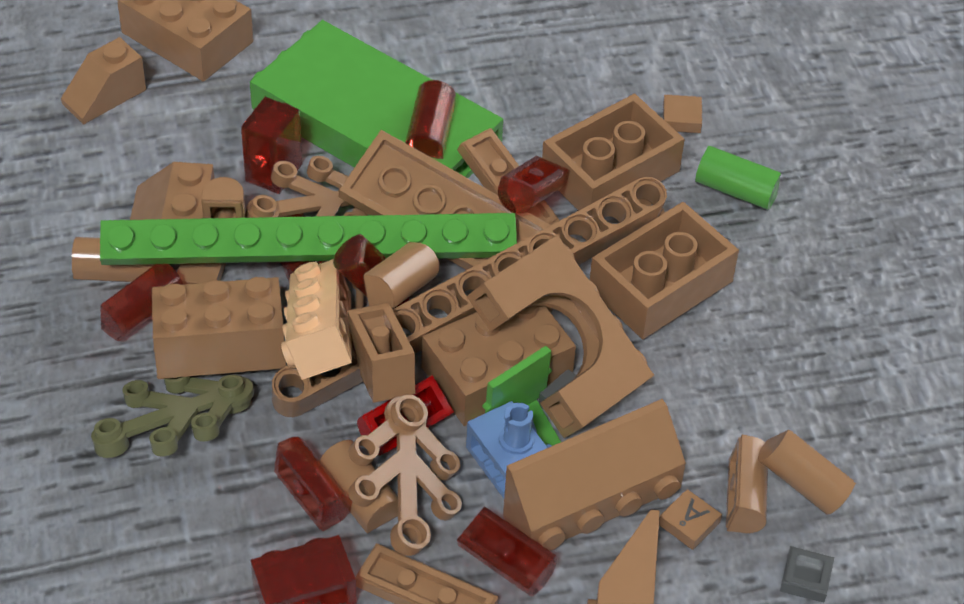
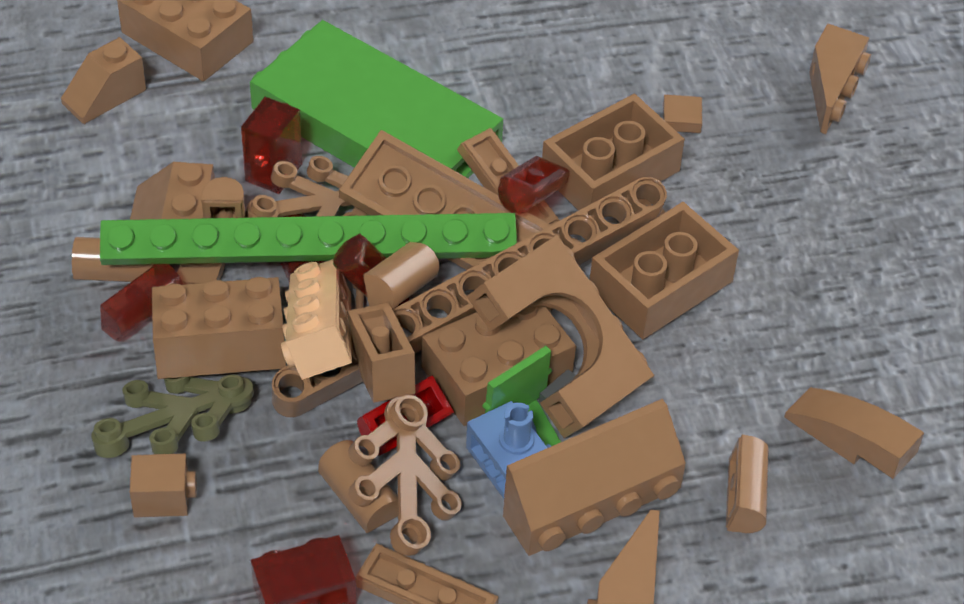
(161, 485): none -> medium nougat brick
(311, 483): clear red brick -> none
(431, 118): clear red brick -> none
(508, 552): clear red brick -> none
(690, 519): medium nougat tile -> none
(738, 177): bright green brick -> none
(806, 471): medium nougat brick -> none
(807, 574): dark grey tile -> none
(834, 71): none -> medium nougat slope
(856, 429): none -> medium nougat slope

